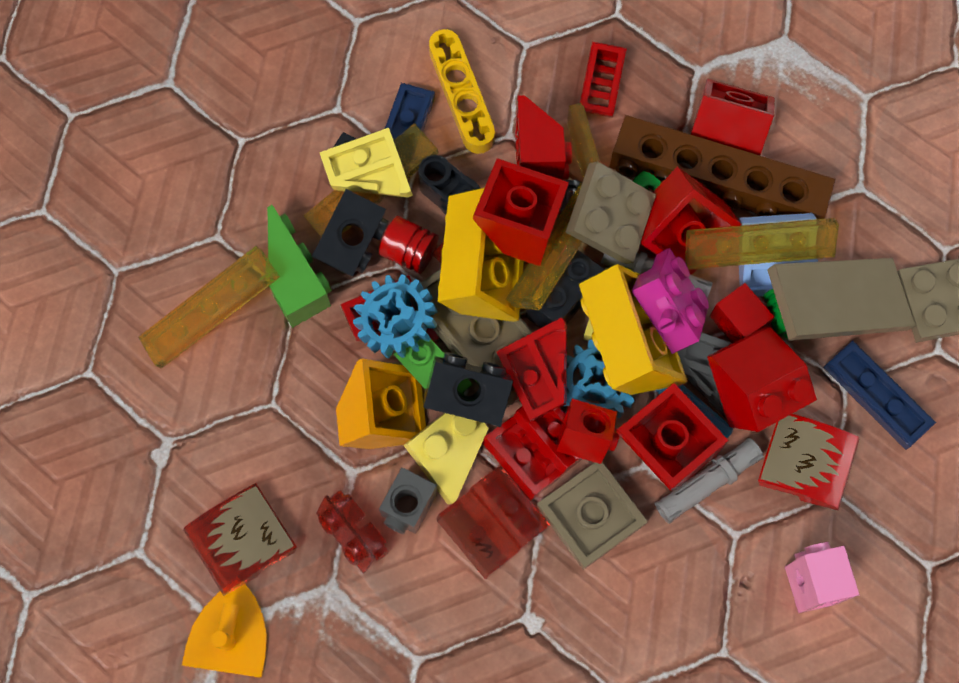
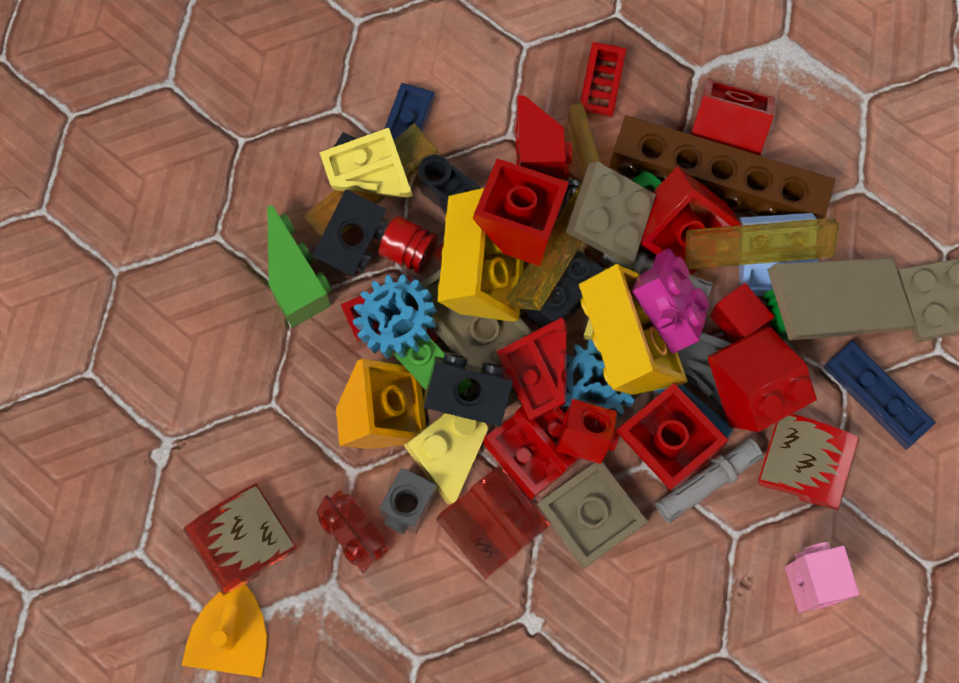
(208, 307): clear yellow tile -> none
(462, 90): yellow beam -> none

